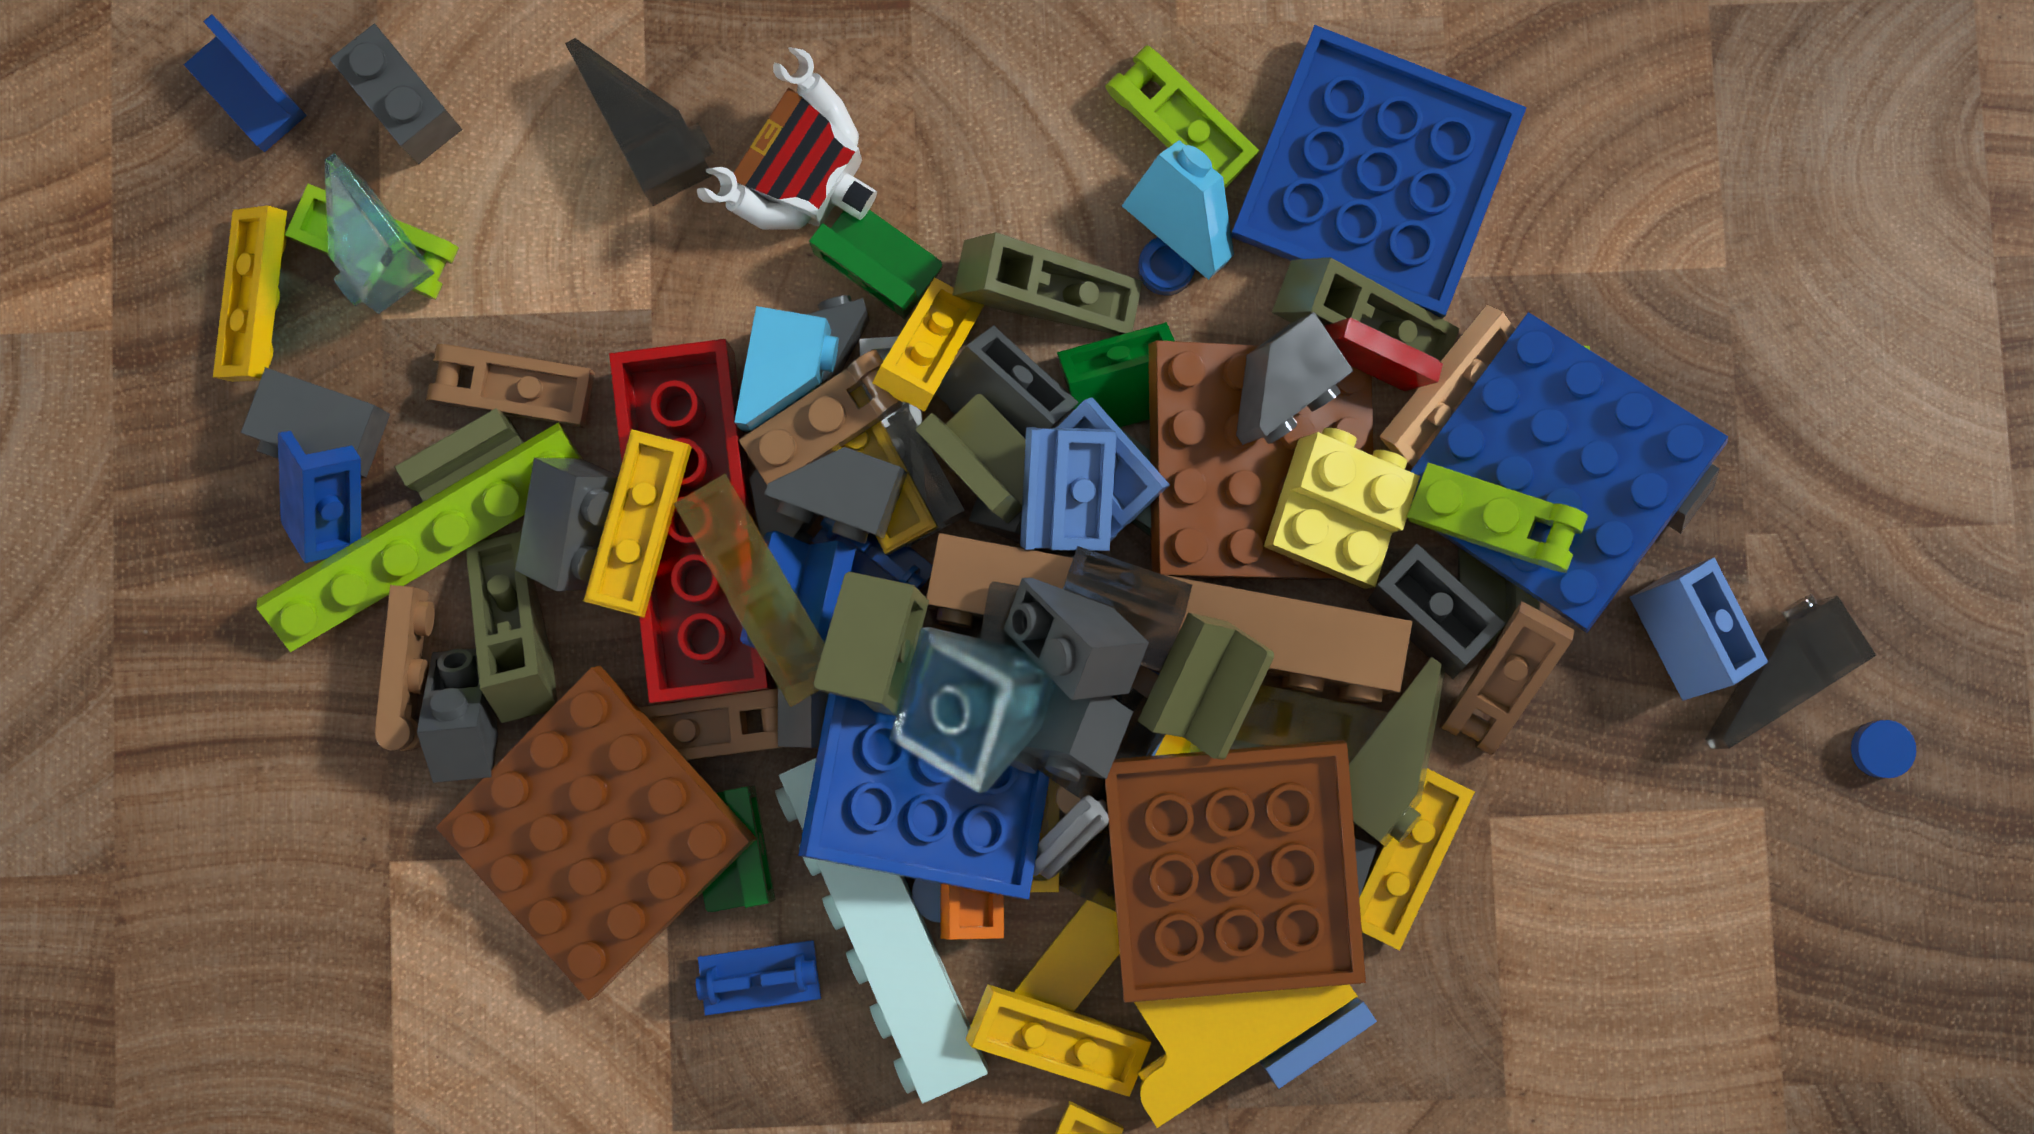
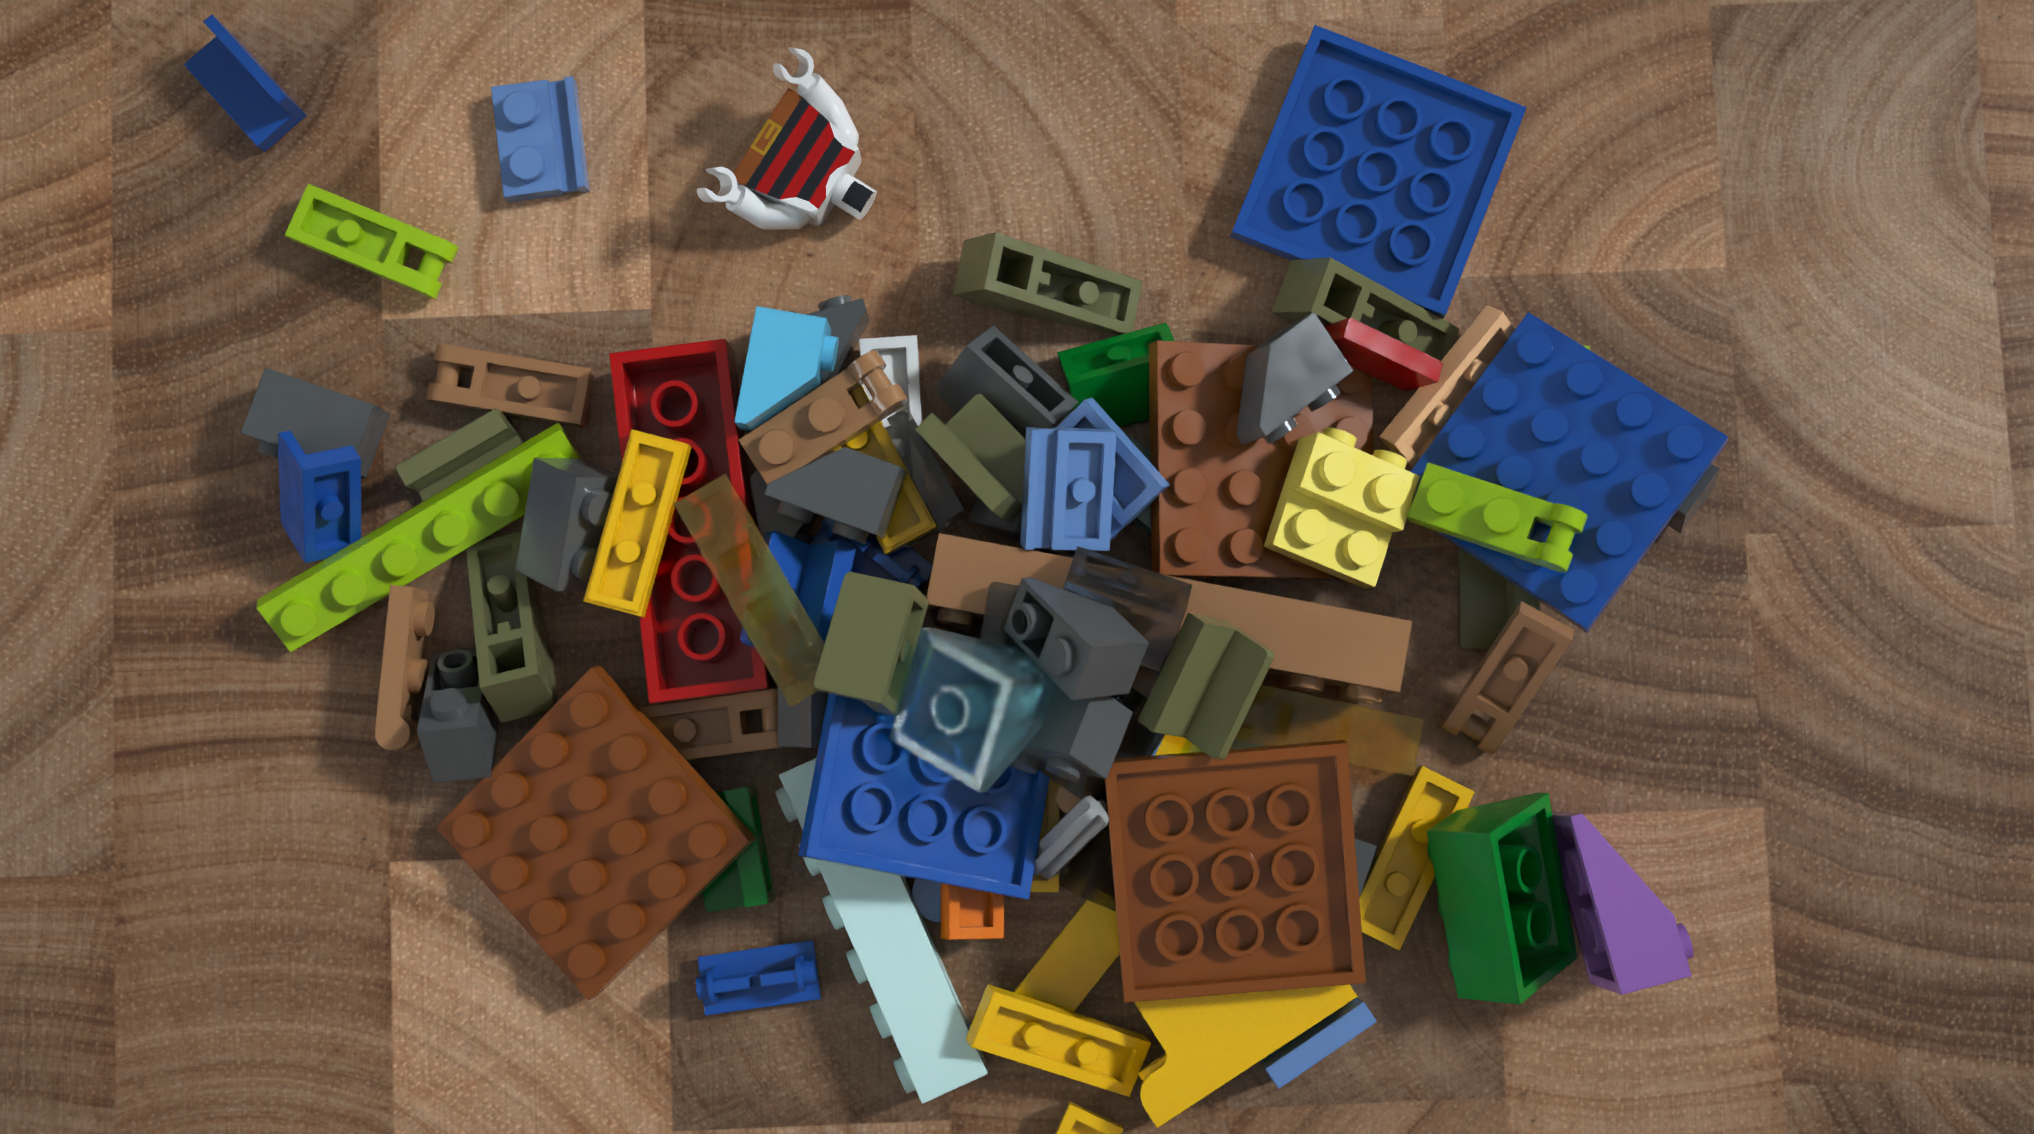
(250, 293): yellow plate -> none
(367, 242): clear light blue slope -> none
(395, 94): dark grey brick -> none
(540, 139): none -> medium blue plate
(648, 129): clear smoke slope -> none
(877, 259): green panel -> none
(927, 345): yellow plate -> none
(1163, 269): blue tile -> none
(1181, 114): lime plate -> none
(1185, 207): medium azure slope -> none
(1393, 762): olive slope -> none
(1444, 614): dark grey brick -> none
(1502, 898): none -> green slope
(1620, 923): none -> medium lavender slope
(1699, 629): medium blue brick -> none
(1803, 656): clear smoke slope -> none
(1883, 749): blue tile -> none

